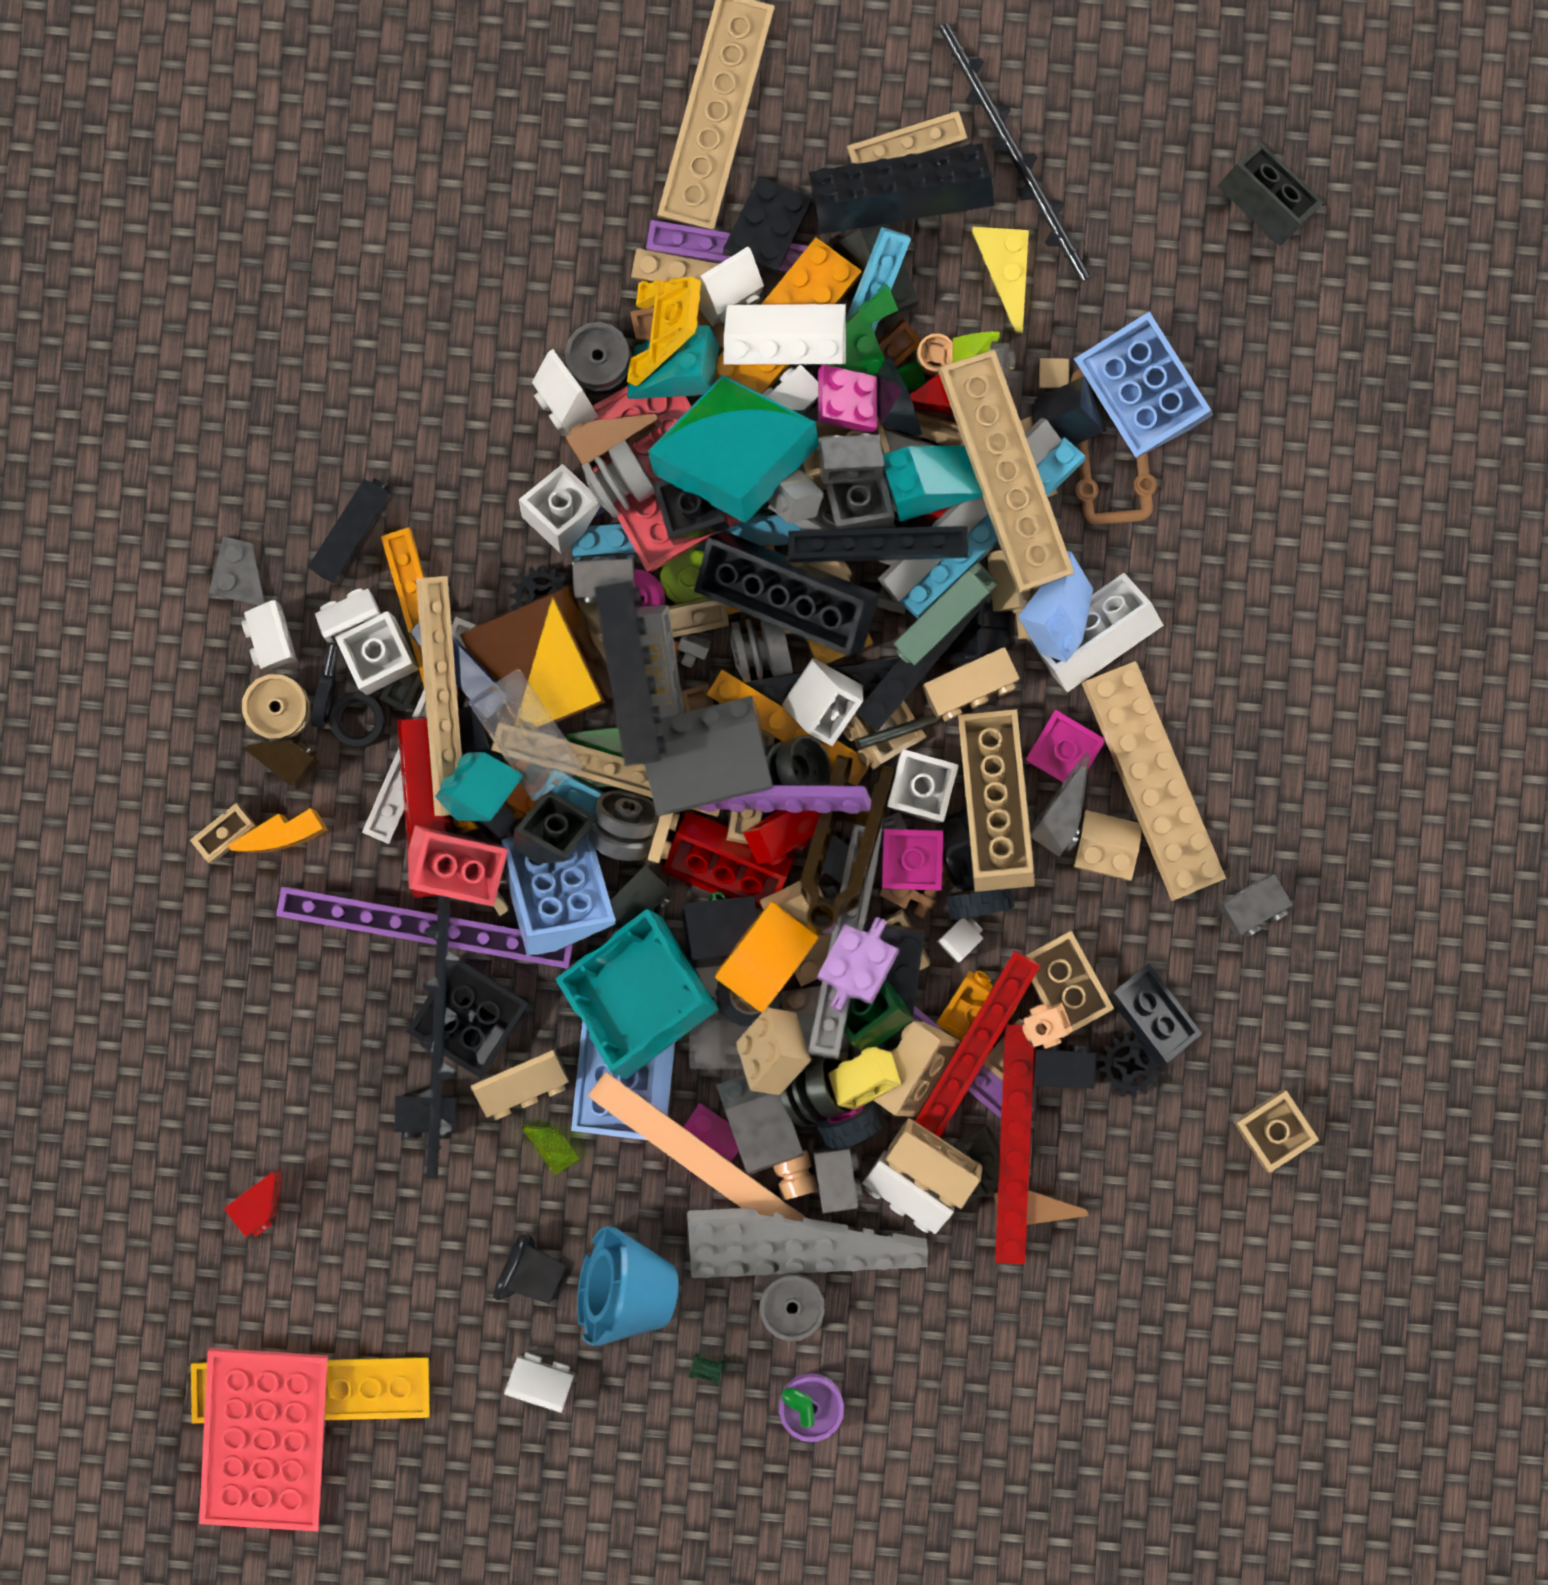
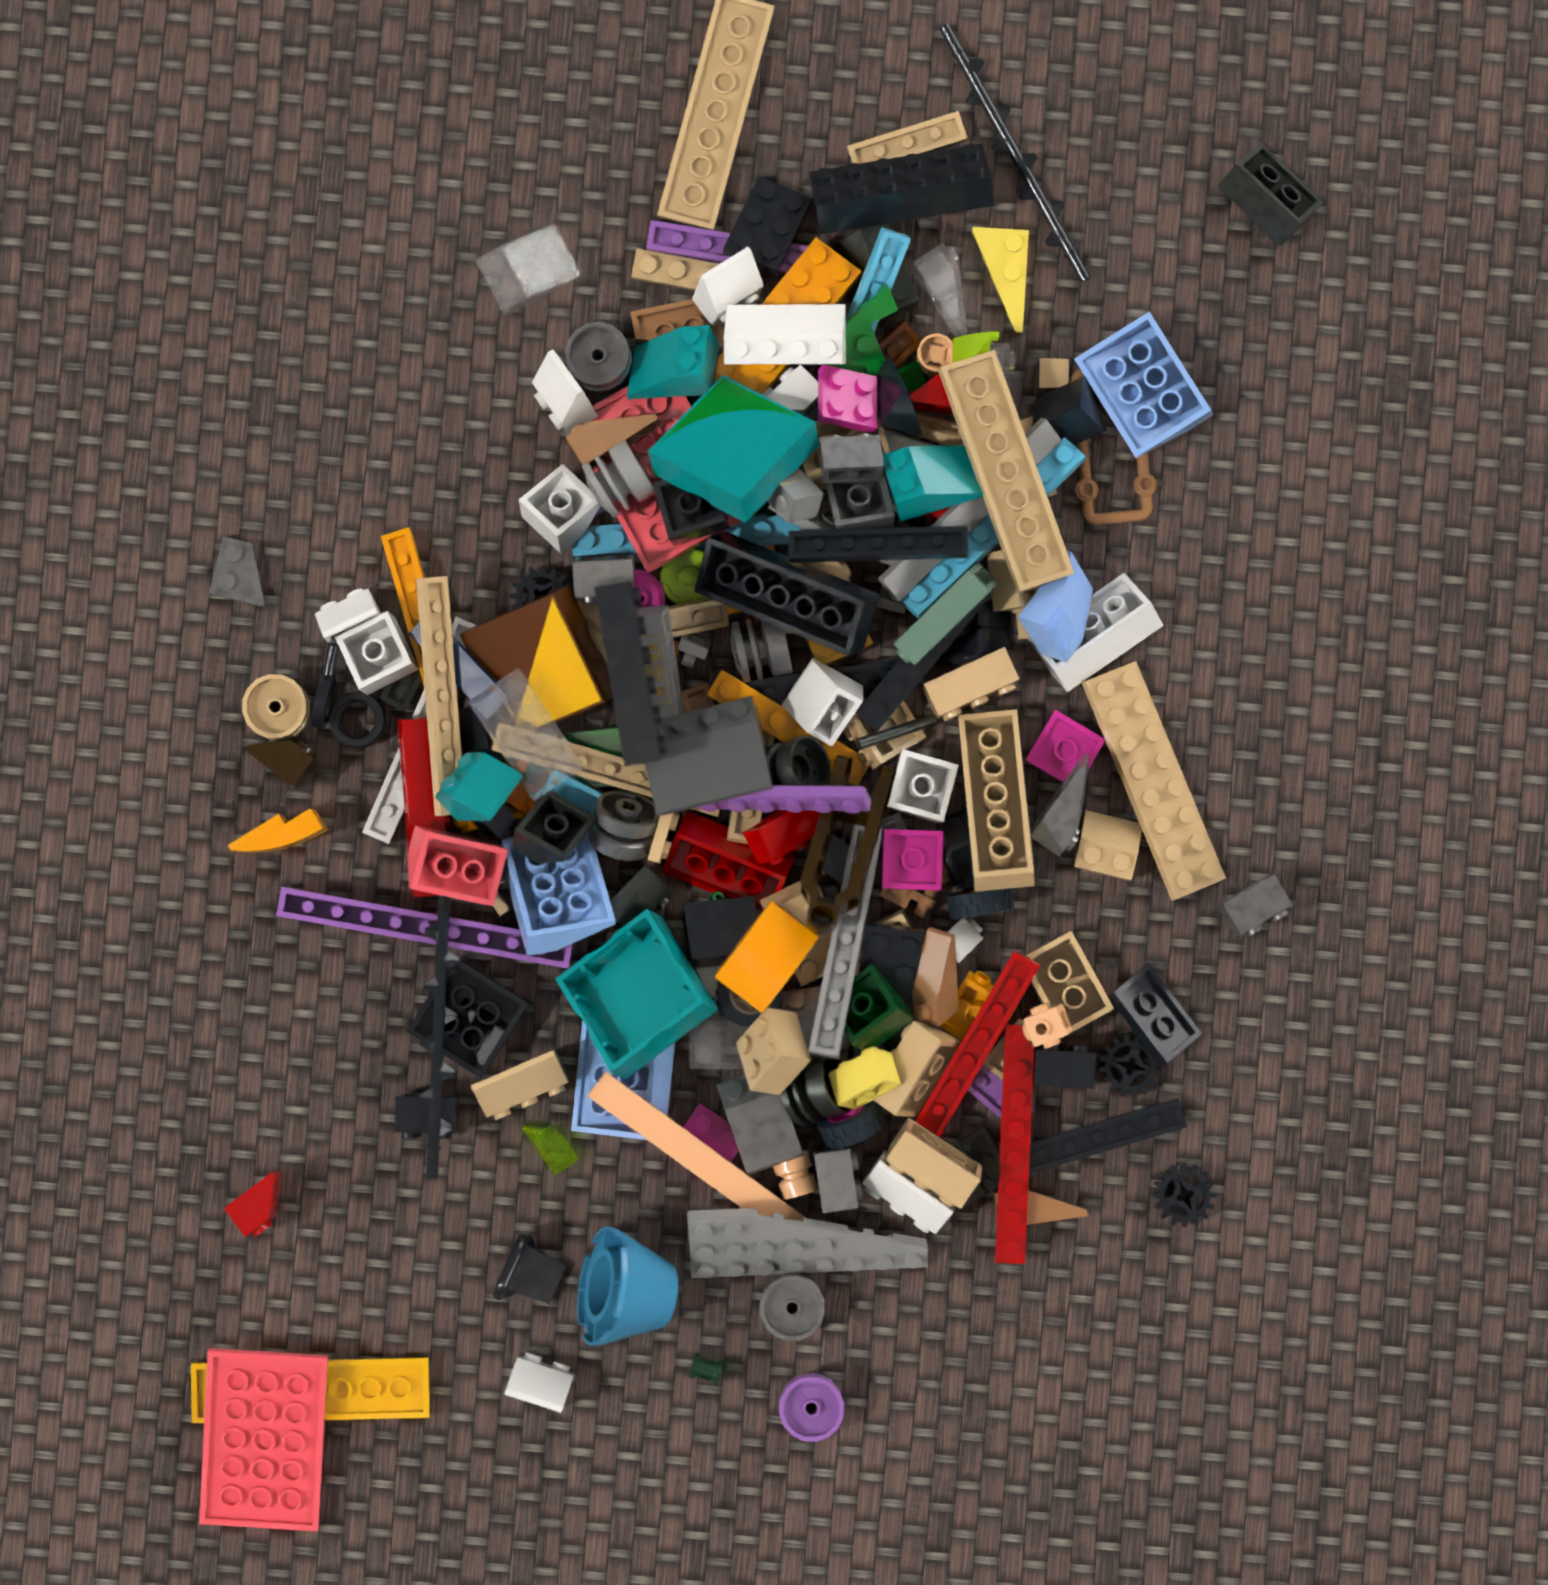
(228, 827): tan brick -> none
(269, 636): white slope -> none
(351, 532): black slope -> none
(527, 268): none -> clear slope
(672, 322): yellow wing -> none
(801, 1403): green arm -> none
(858, 964): lavender plate -> none
(936, 980): none -> medium nougat slope
(941, 280): none -> clear slope
(1106, 1135): none -> black plate
(1196, 1190): none -> black gear
(1276, 1131): tan brick -> none

